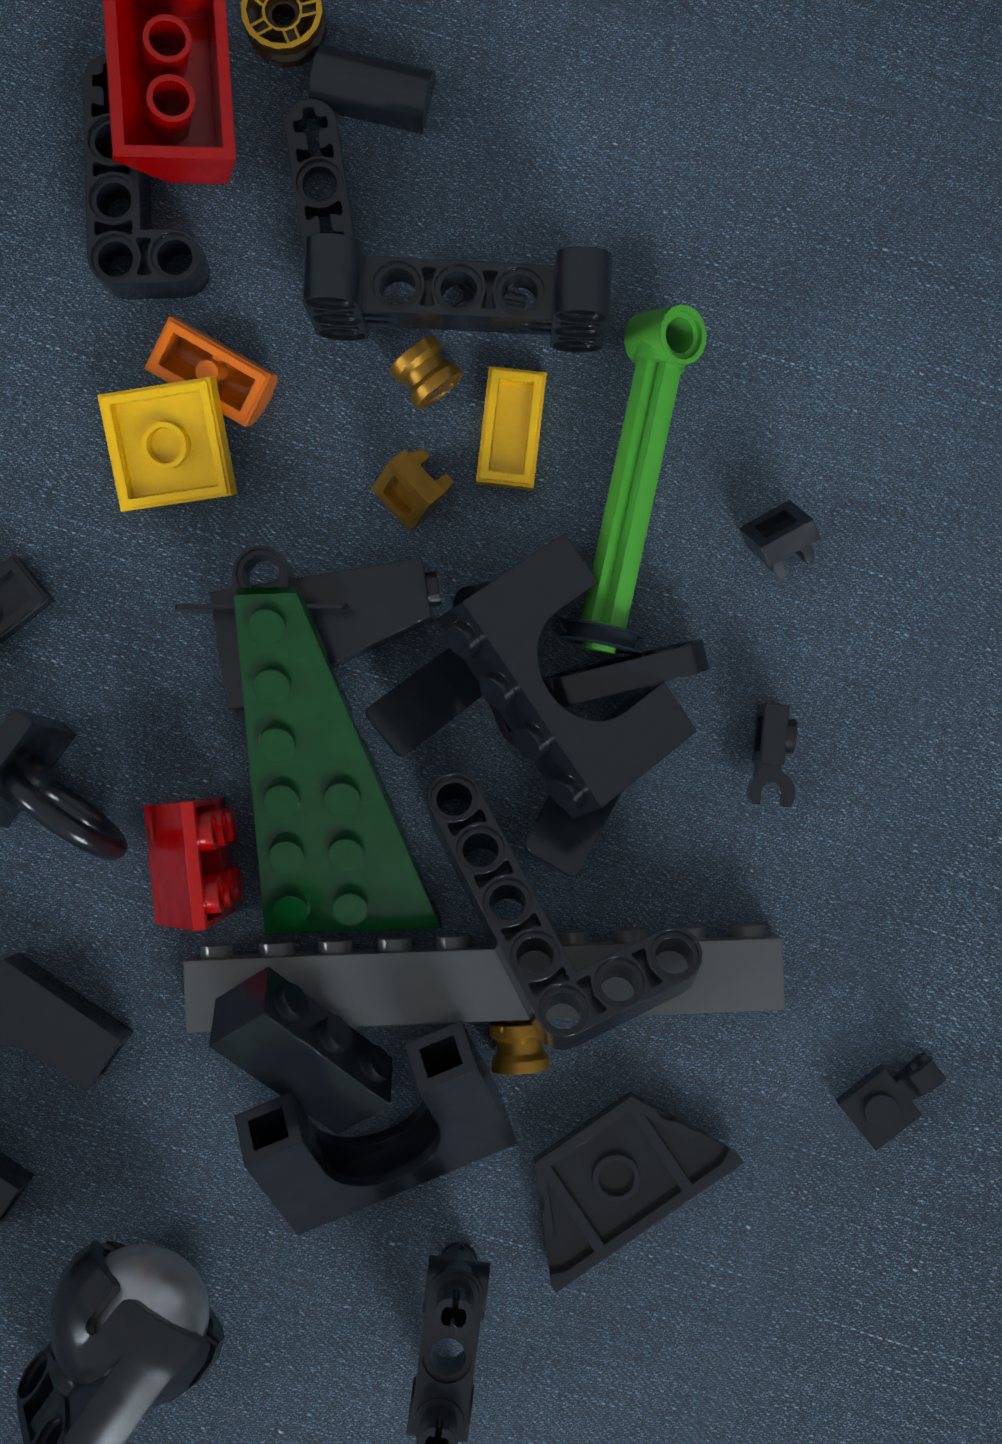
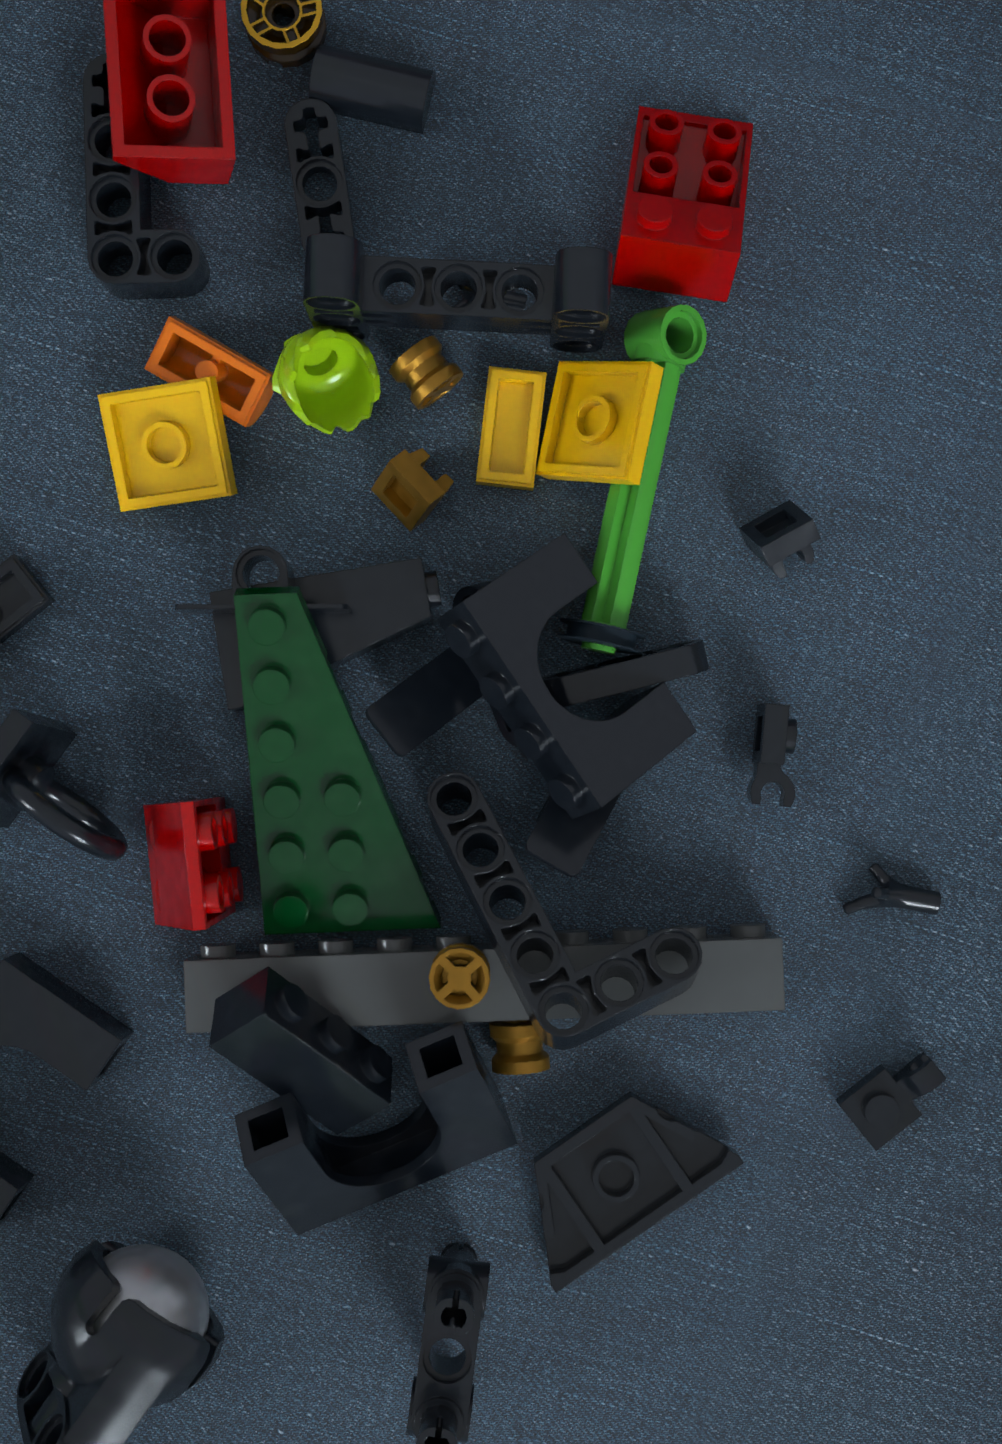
(327, 378): none -> lime hair
(458, 991): none -> pearl gold wheel
(600, 421): none -> yellow tile
(684, 204): none -> red slope
(895, 895): none -> black bar

